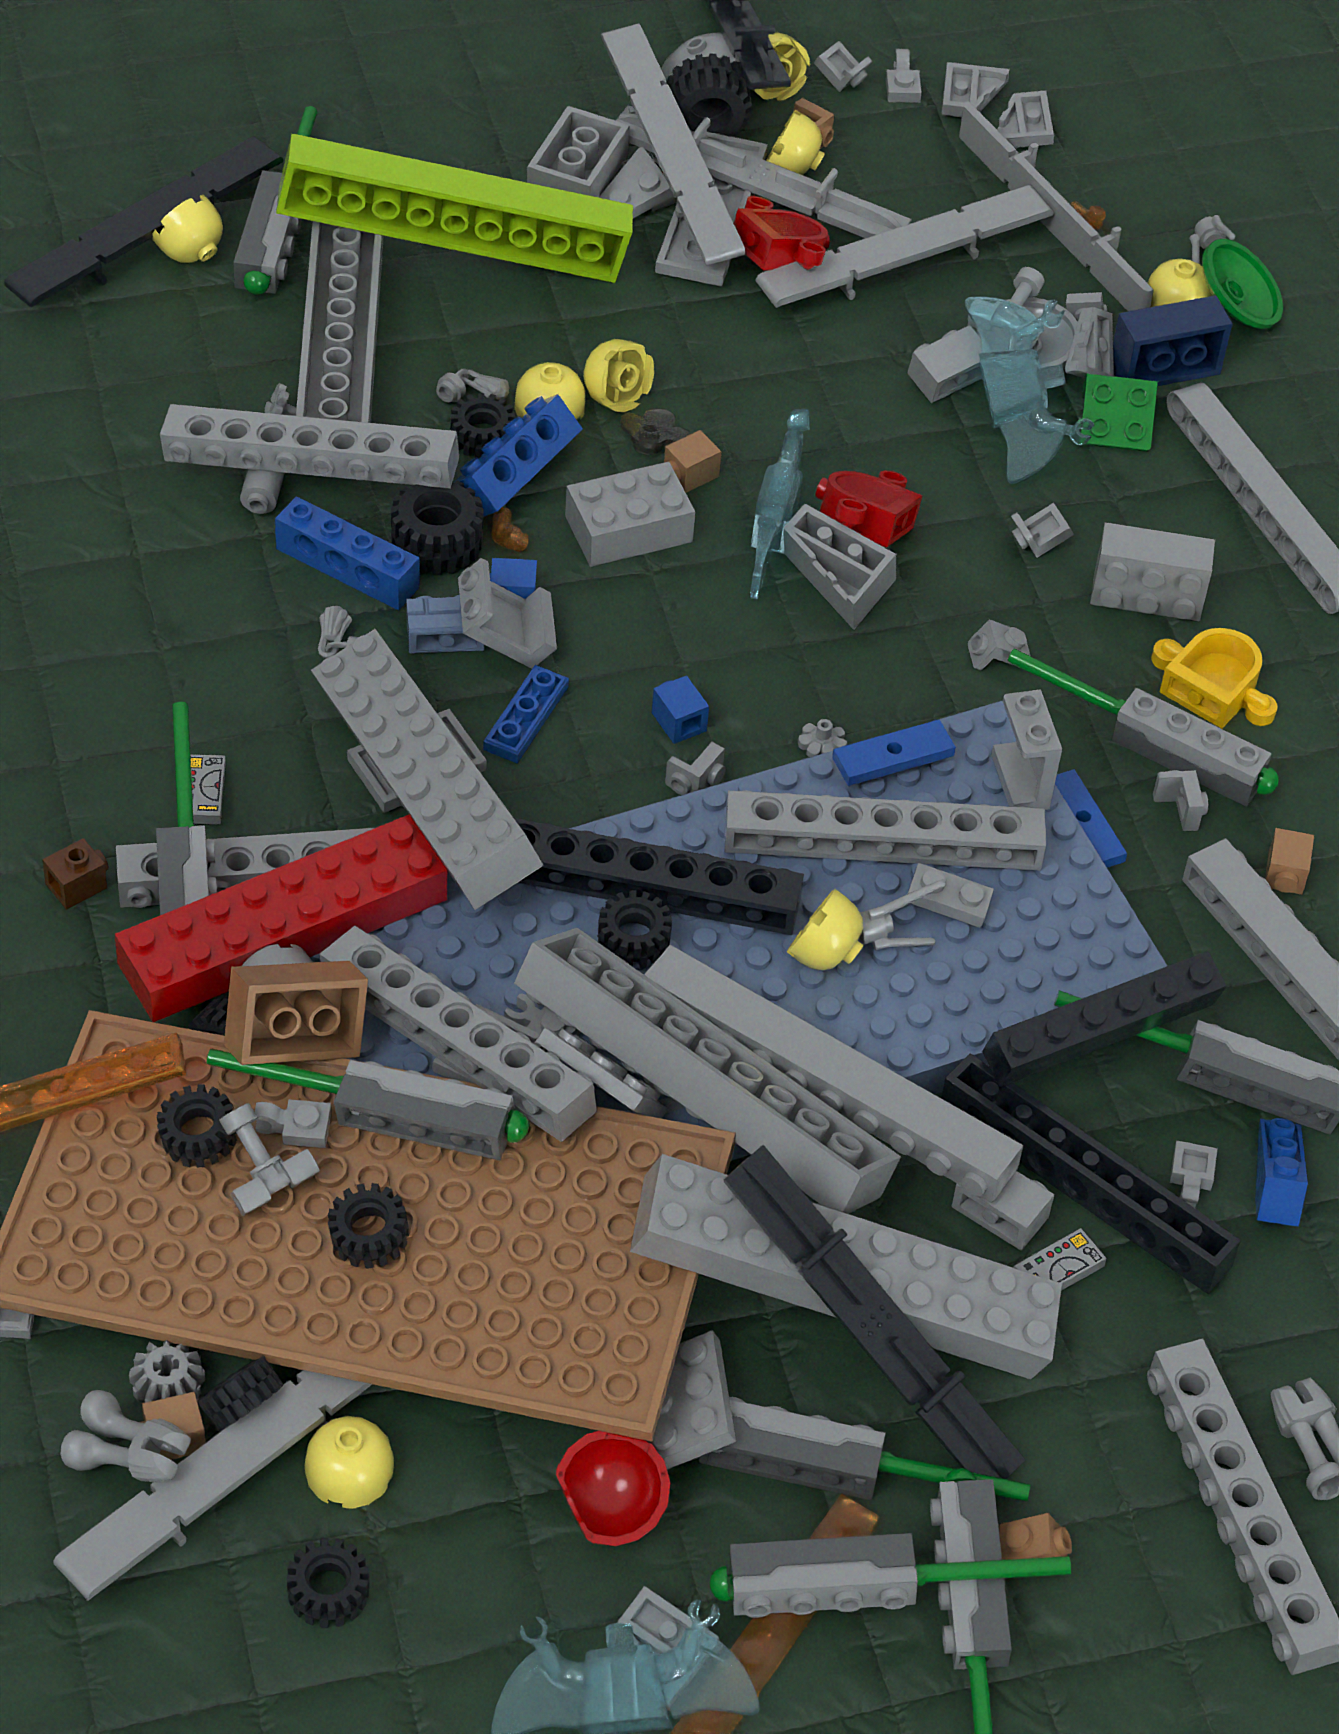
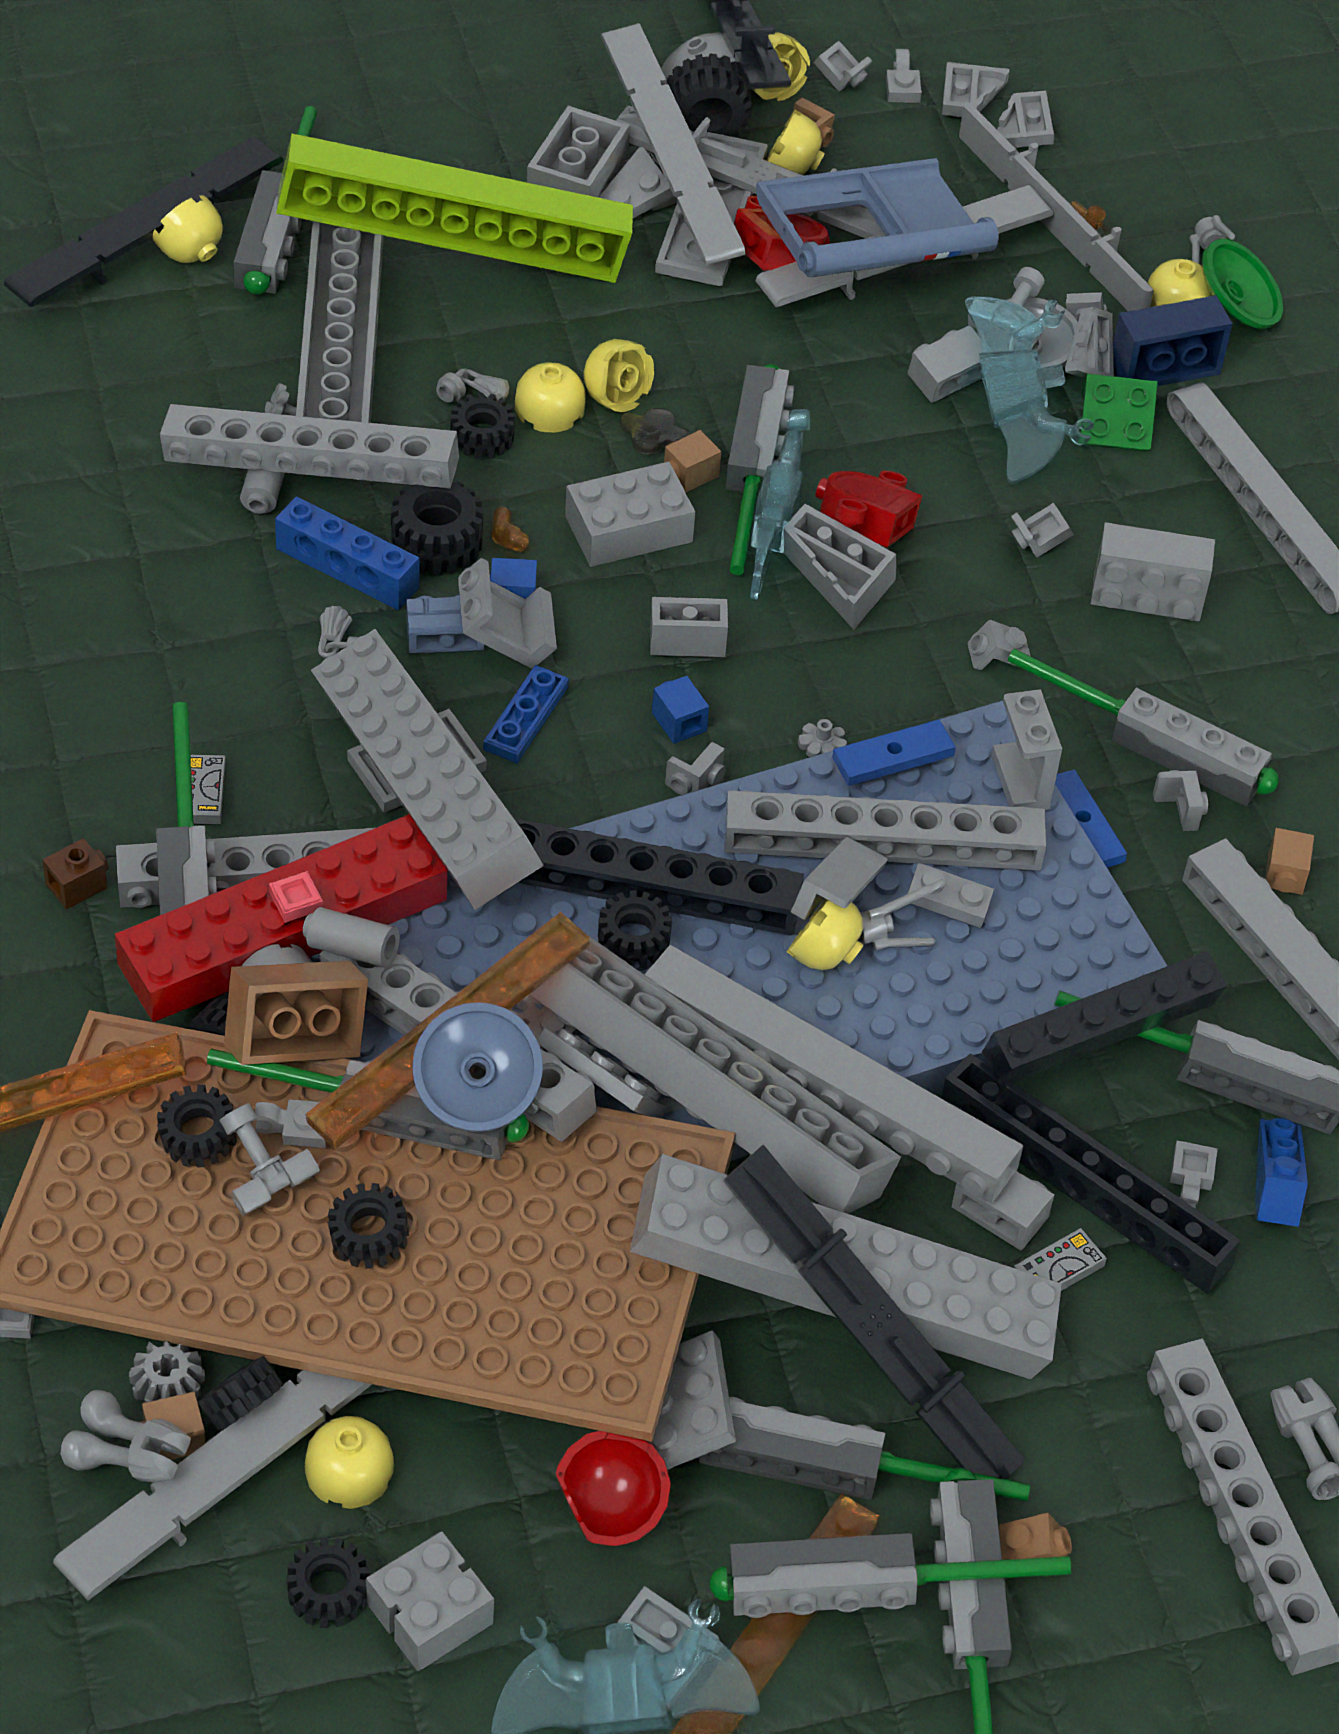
(295, 896): none -> coral tile
(351, 936): none -> light grey brick
(392, 1071): none -> clear orange plate
(435, 1601): none -> light grey piece
(482, 1037): none -> sand blue dish
(520, 452): blue brick -> none
(688, 627): none -> light grey brick
(756, 445): none -> piece
(839, 877): none -> light grey panel
(905, 200): none -> sand blue piece
(1215, 676): yellow piece -> none

